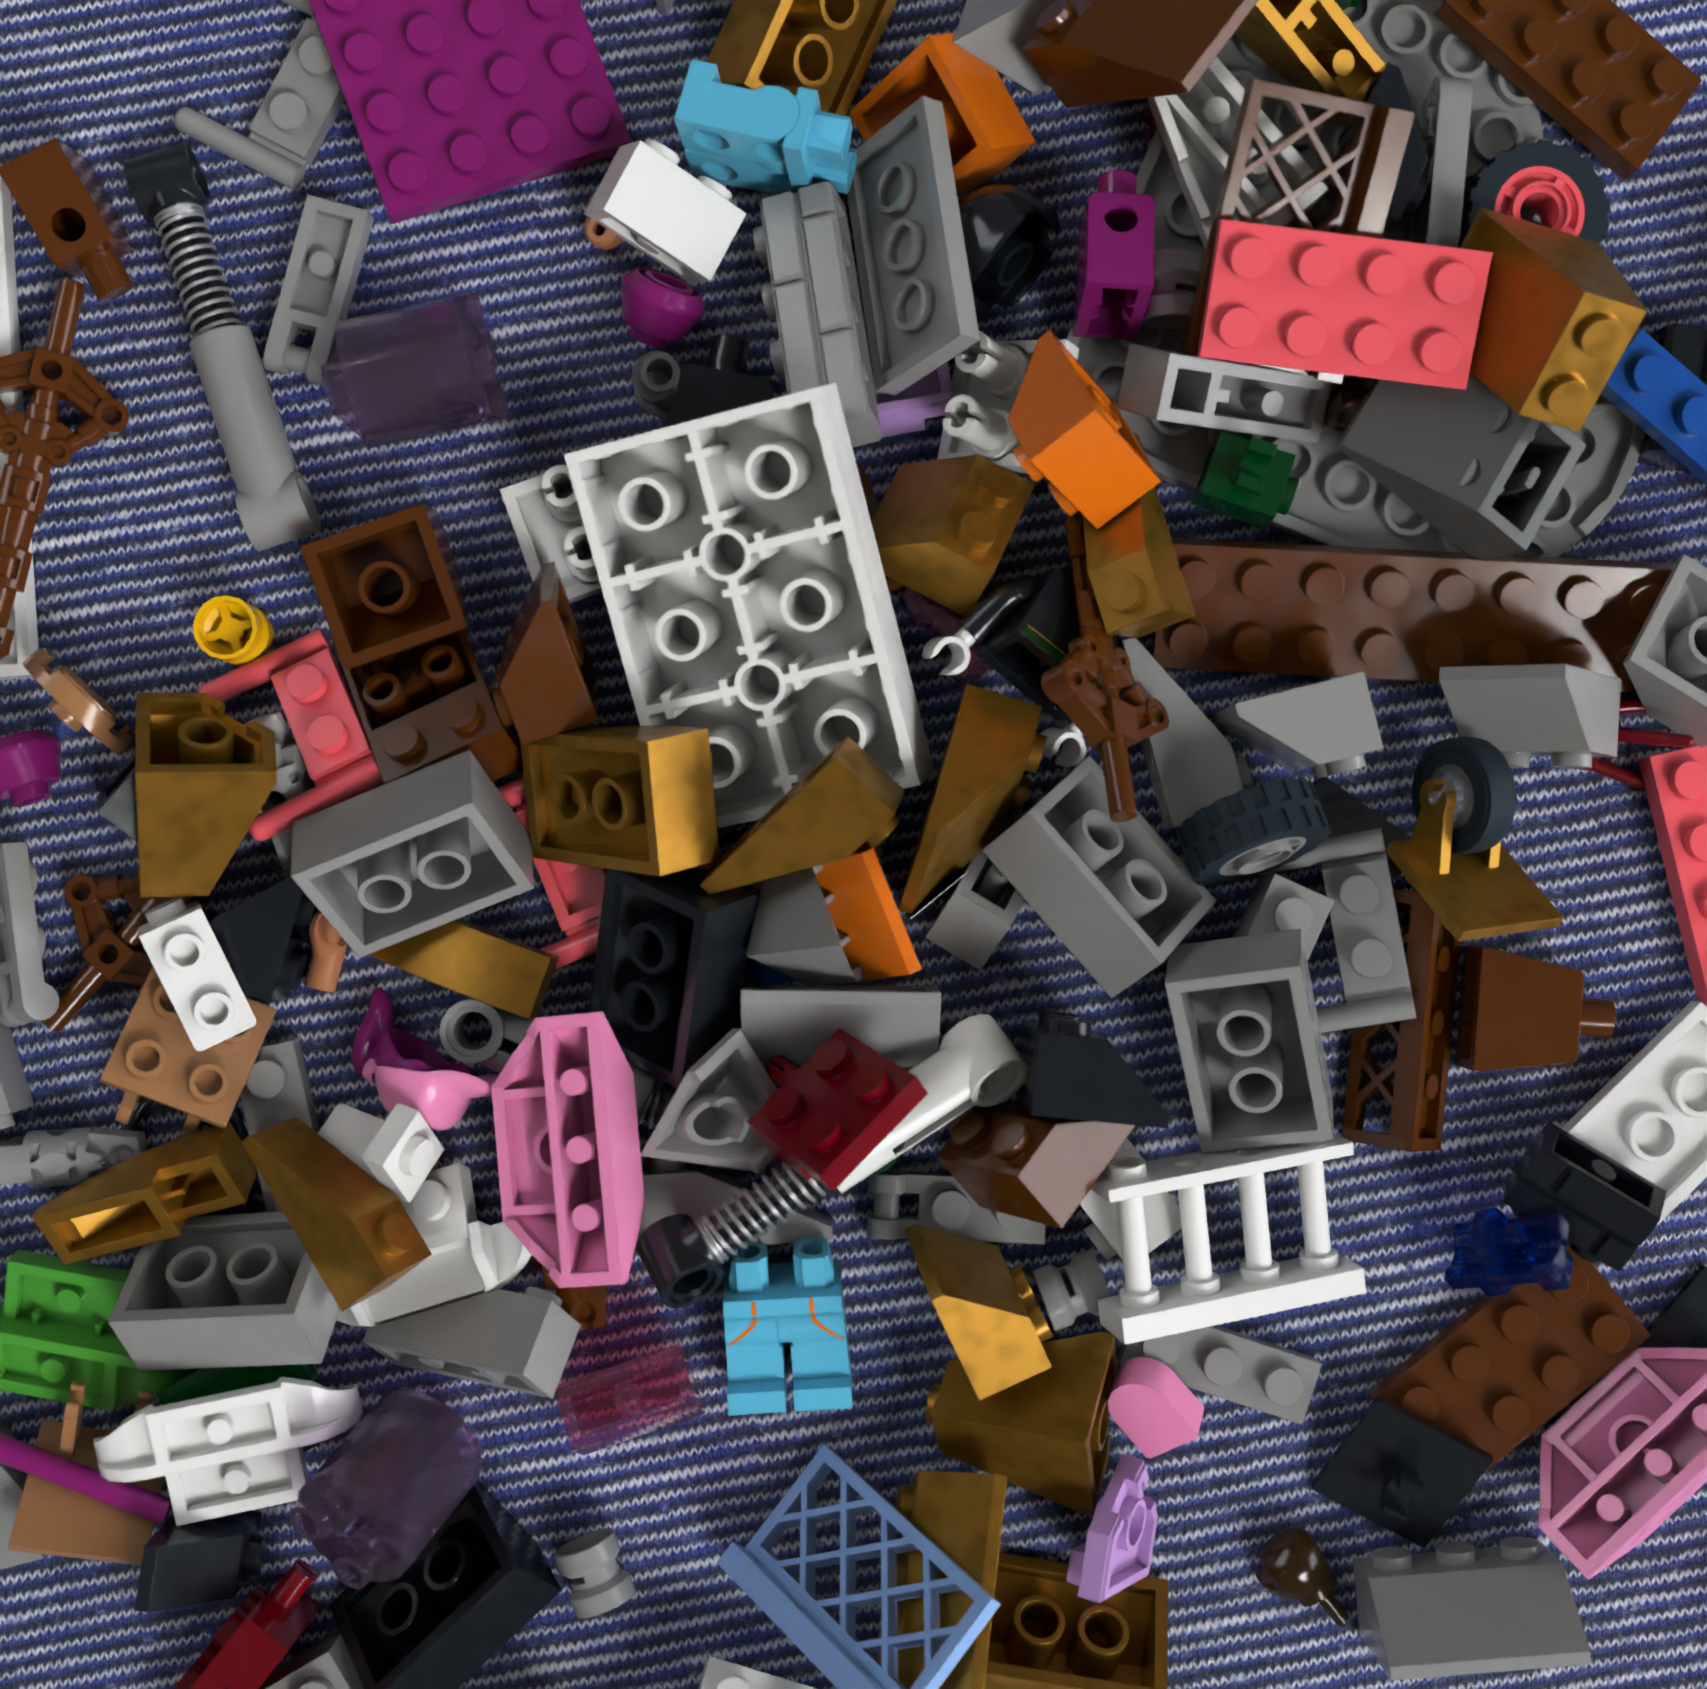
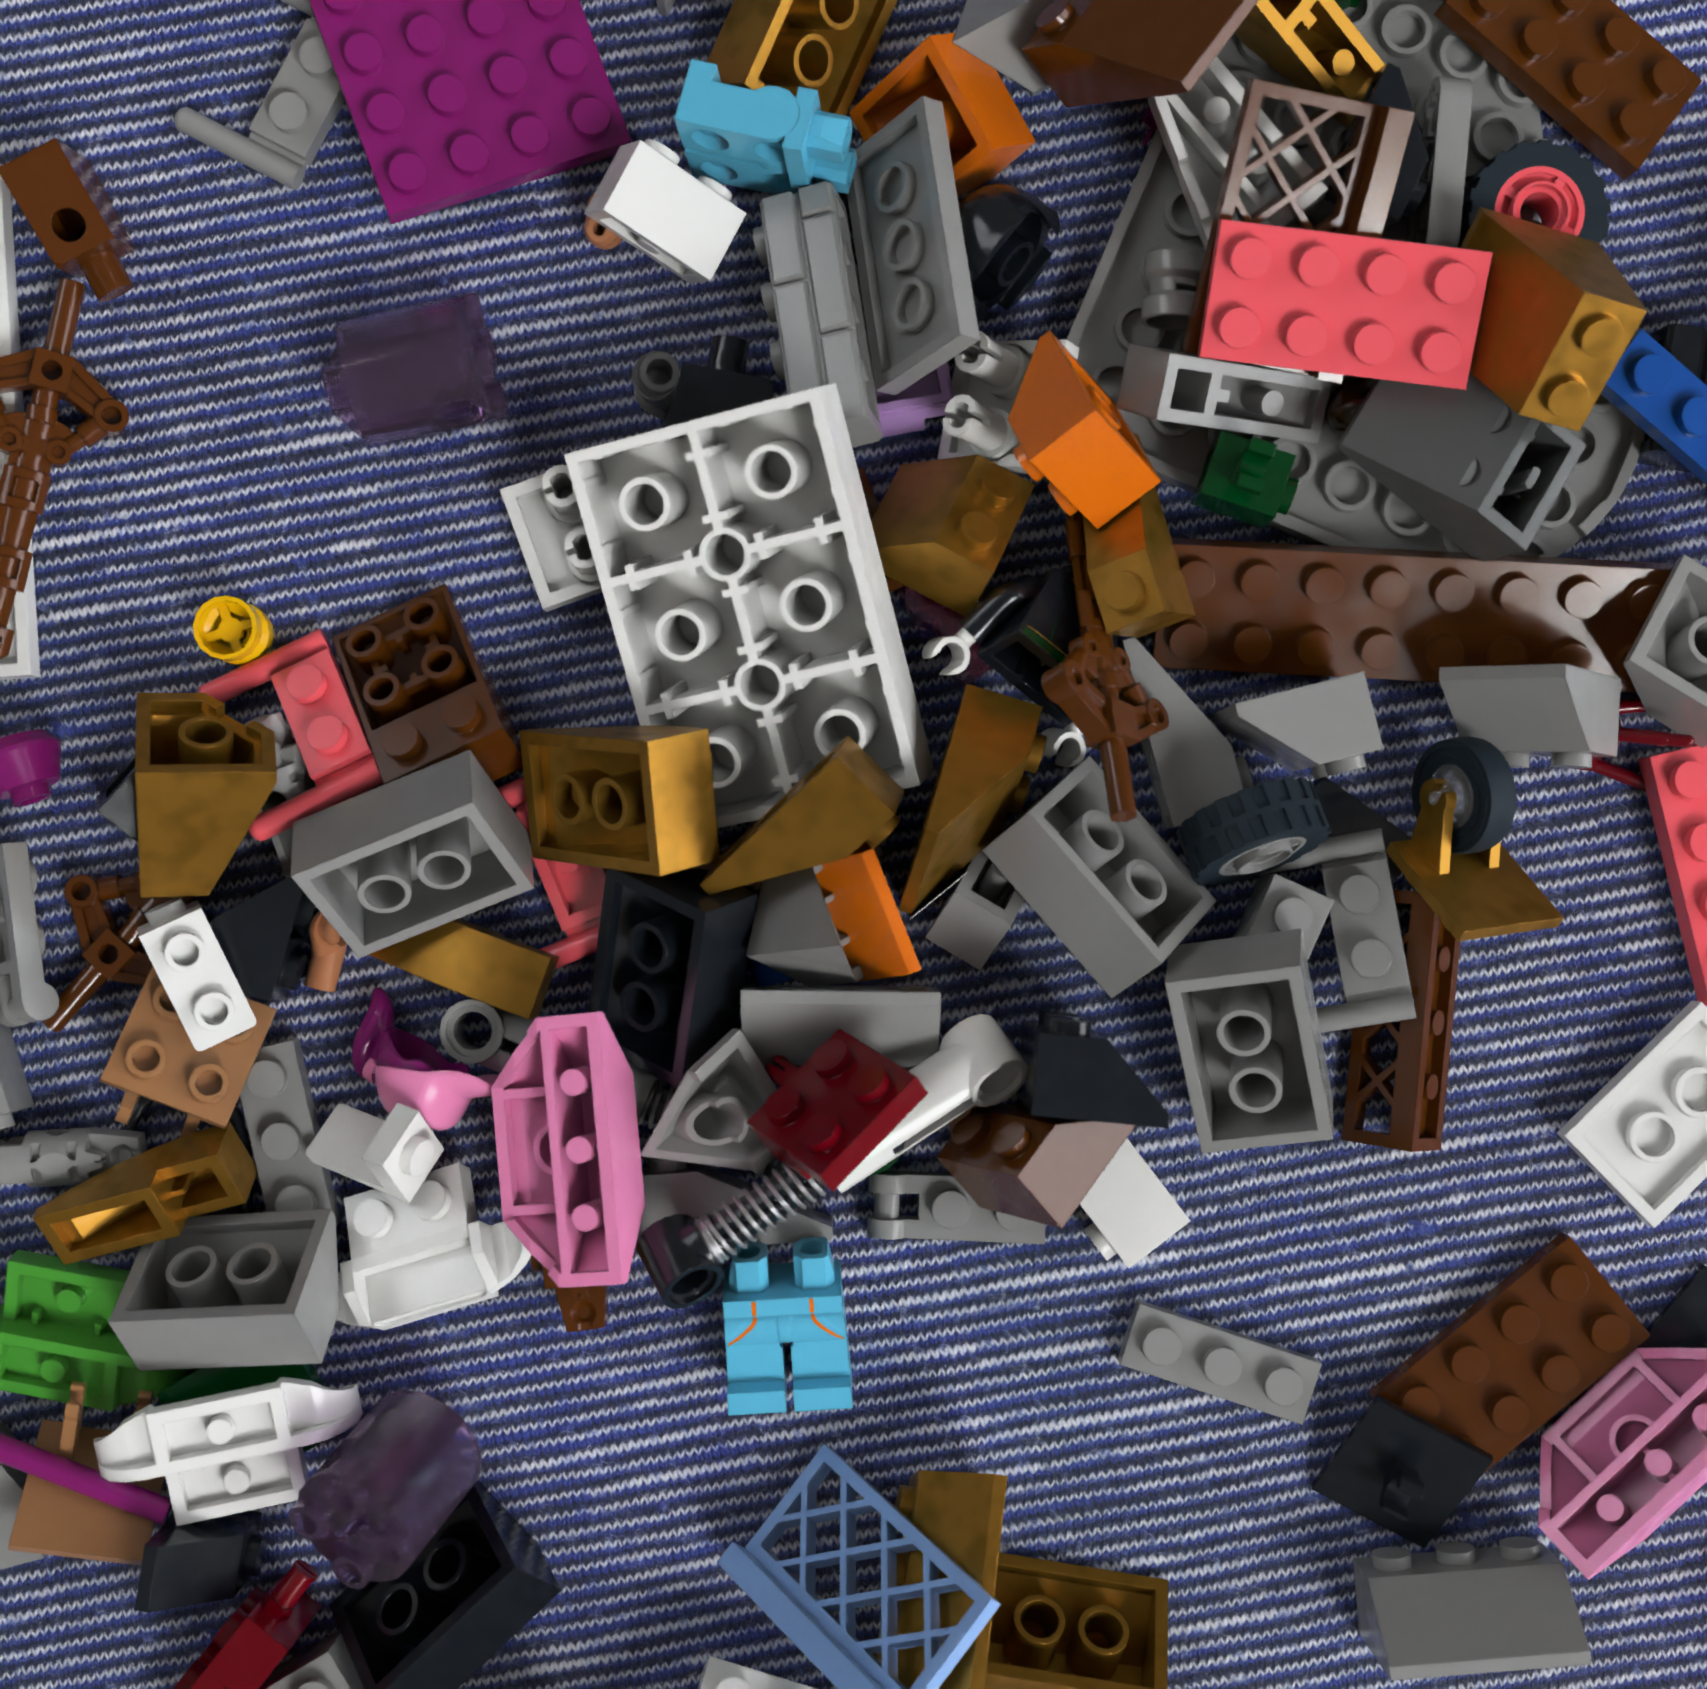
(78, 703): medium nougat plate -> none
(271, 491): piece -> none
(317, 285): light grey plate -> none
(338, 1211): pearl gold slope -> none
(387, 585): reddish brown slope -> none
(486, 1339): light grey slope -> none
(545, 665): reddish brown slope -> none
(594, 1573): light grey wheel -> none
(629, 1400): clear pink brick -> none
(659, 306): magenta cone -> none
(983, 1308): pearl gold slope -> none
(1041, 1430): pearl gold slope -> none
(1071, 1289): light grey wheel -> none
(1114, 259): magenta torso -> none
(1119, 1536): lavender plate -> none
(1153, 1406): bright pink piece -> none
(1261, 1284): white fence -> none
(1298, 1571): dark brown piece -> none
(1510, 1252): clear blue hips -> none
(1524, 1012): reddish brown torso -> none
(1601, 1199): black brick -> none

